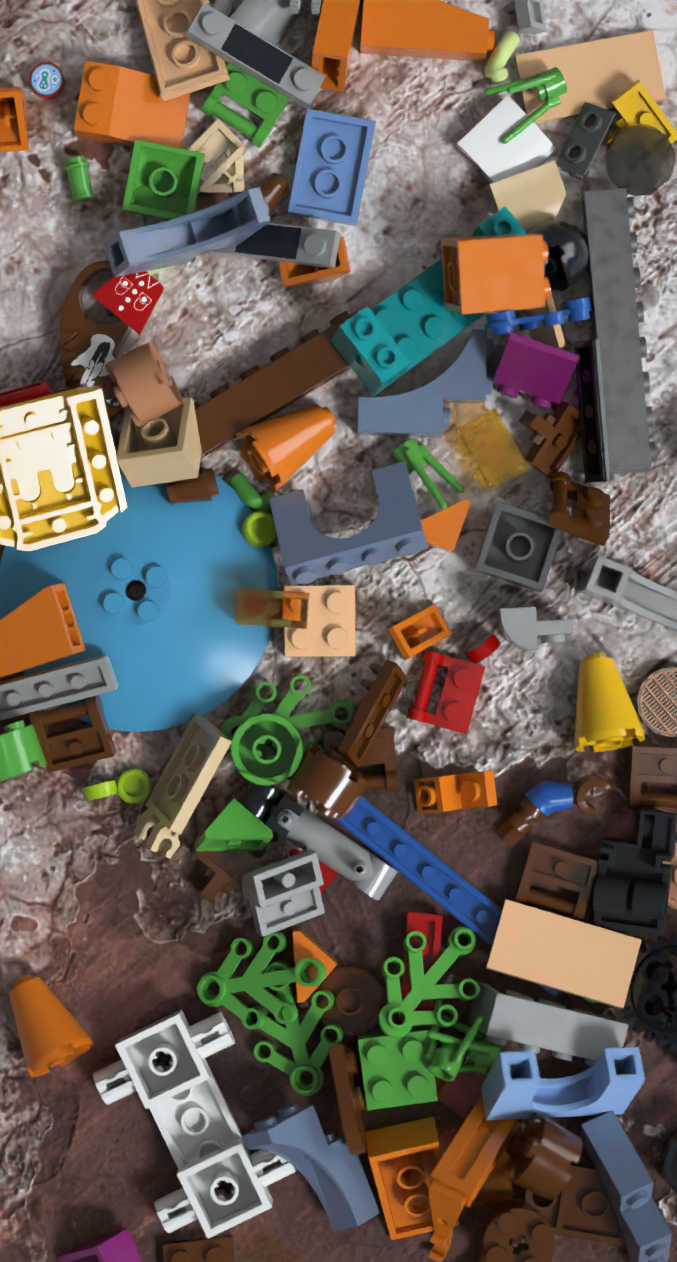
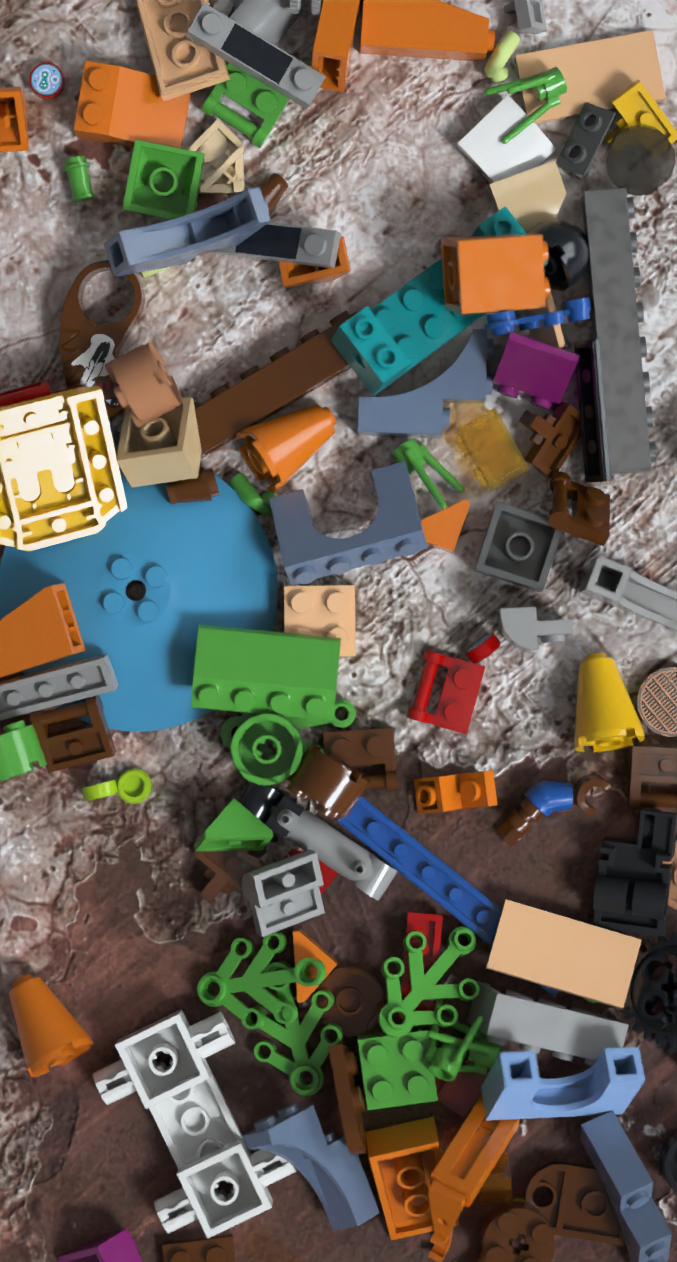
(131, 298): red sticker -> none
(182, 784): tan tile -> none
(259, 529): lime tile -> none
(265, 672): none -> bright green slope
(271, 608): clear orange slope -> none
(331, 167): medium blue plate -> none
(370, 712): reddish brown plate -> none
(419, 632): orange slope -> none
(542, 1156): reddish brown brick -> none
(559, 869): reddish brown plate -> none

